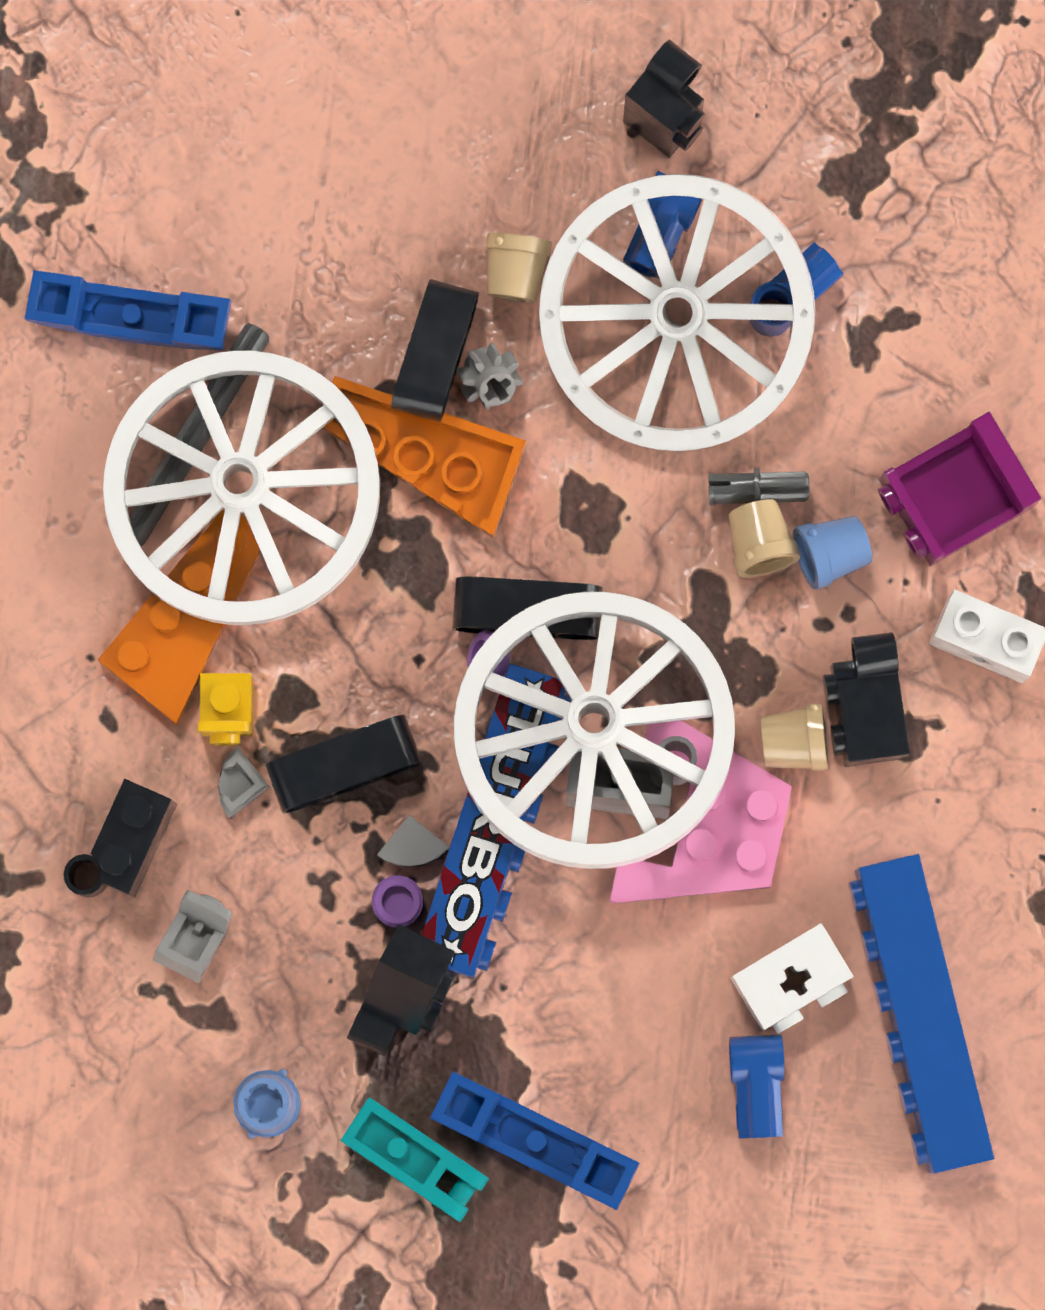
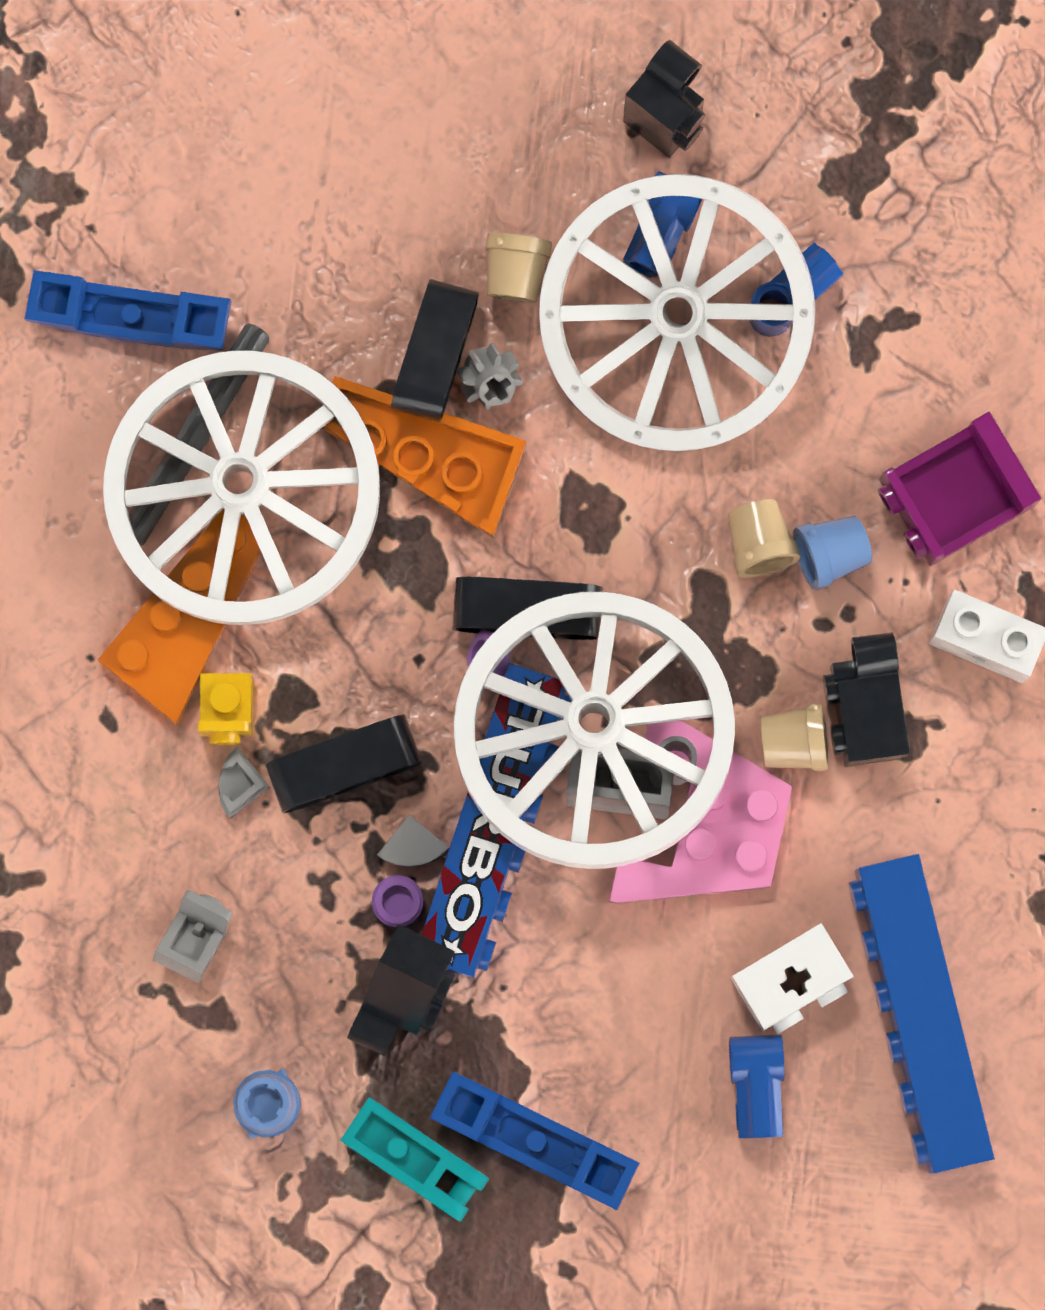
(125, 841): black hinge -> none
(756, 486): dark grey axle -> none

